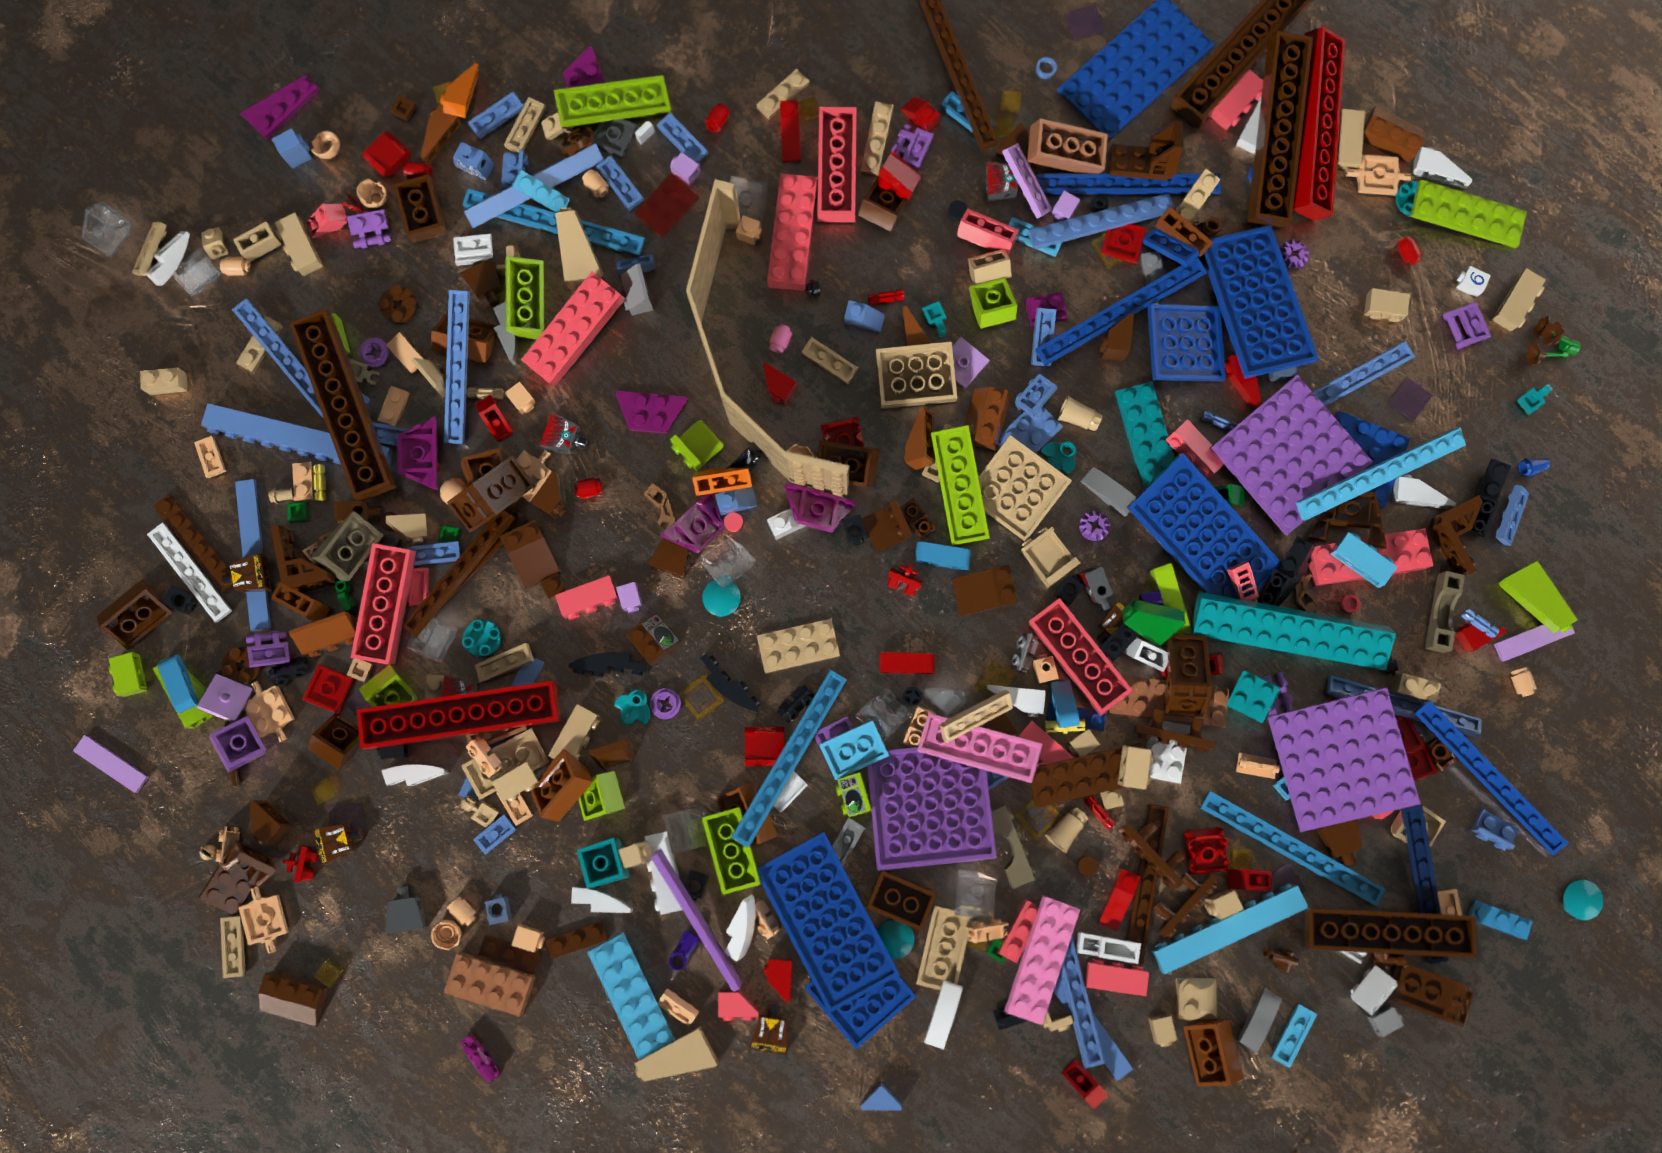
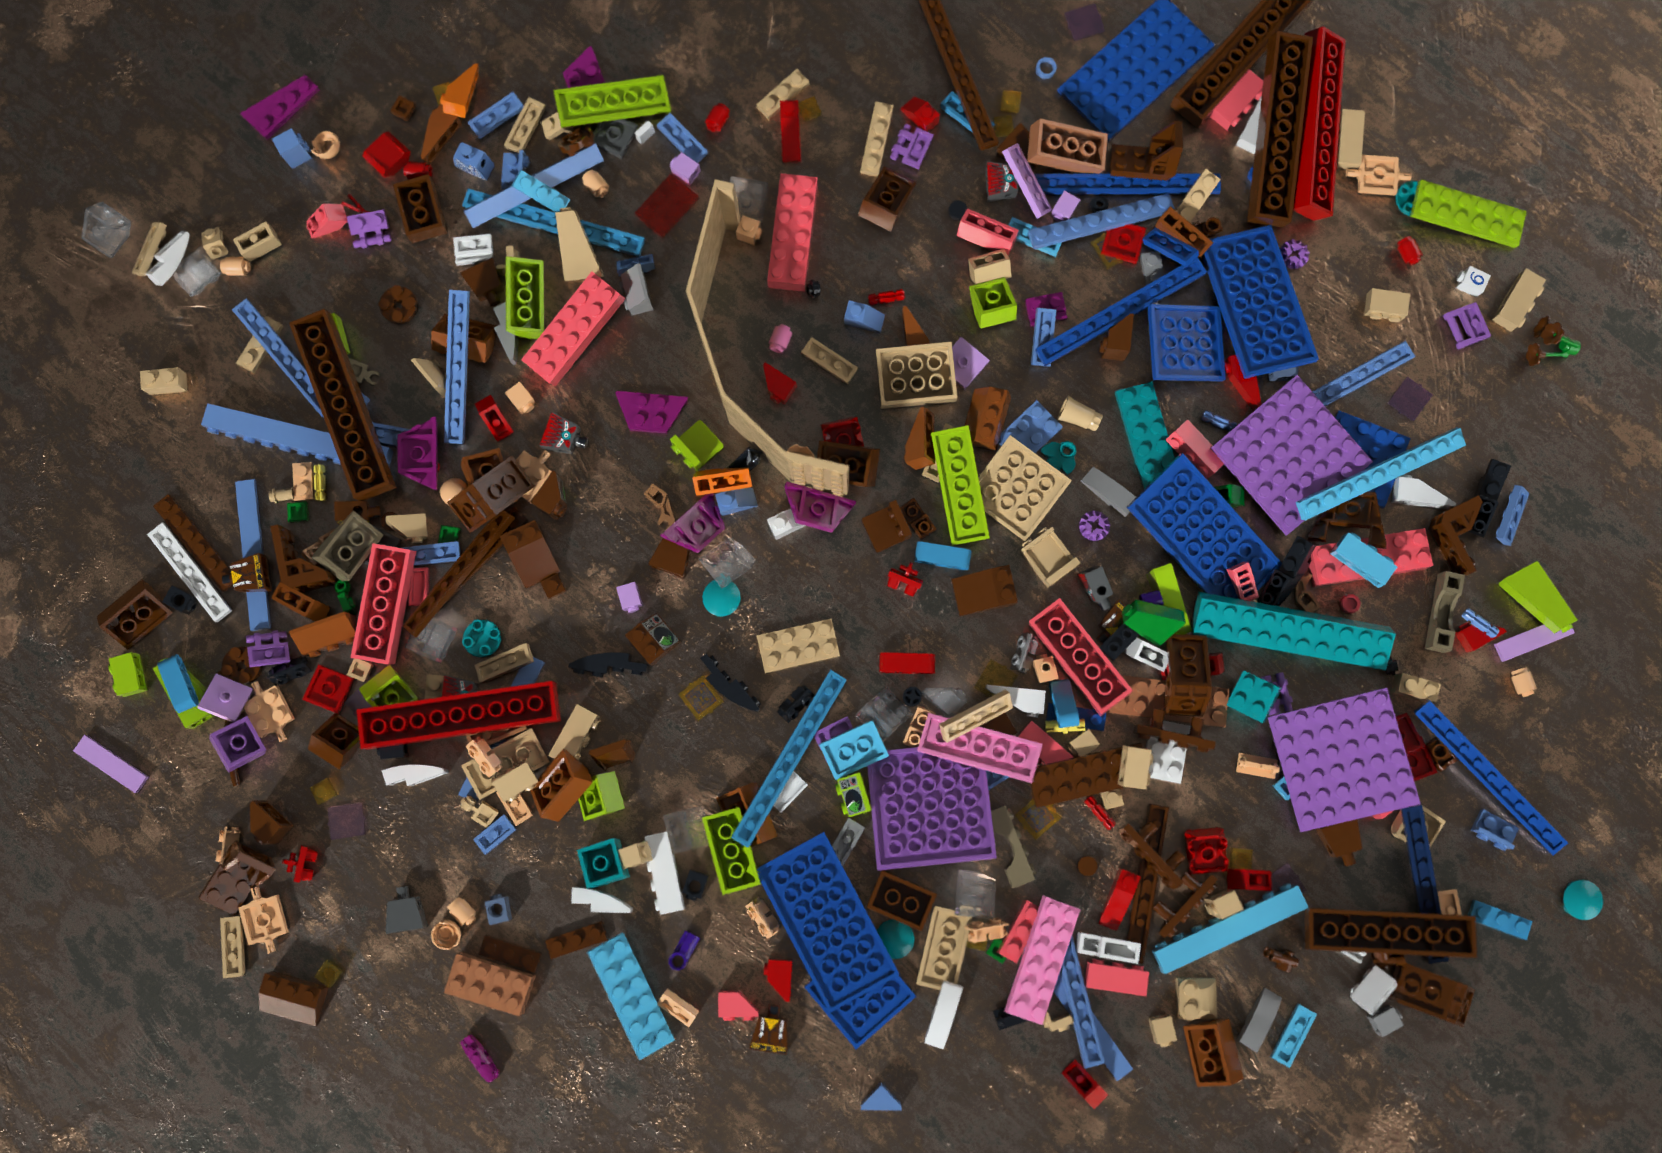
(210, 457): light nougat plate -> none
(210, 849): tan hinge -> none
(298, 244): tan brick -> none
(335, 842): reddish brown torso -> none
(367, 348): medium lavender gear -> none
(372, 193): light nougat hair -> none
(393, 406): light nougat plate -> none
(404, 351): light nougat slope -> none
(481, 393): tan axle -> none
(528, 938): light nougat brick -> none
(587, 597): coral brick -> none
(588, 488): red brick -> none
(619, 183): medium blue plate -> none
(632, 710): teal plate -> none
(656, 705): medium lavender gear -> none
(681, 1056): tan slope -> none
(696, 919): medium lavender tile -> none
(733, 522): coral tile -> none
(741, 929): white slope -> none
(763, 745): red slope -> none
(837, 164): coral brick -> none
(855, 521): black brick -> none
(898, 176): red slope -> none
(935, 315): teal plate -> none
(1035, 395): medium blue bracket -> none
(1063, 595): black brick -> none
(1067, 829): tan plant -> none
(1292, 848): dark azure plate -> none
(1393, 134): dark orange slope -> none
(1404, 706): medium blue tile -> none
(1437, 167): white slope -> none
(1533, 399): teal plate -> none
(1533, 466): blue cone -> none

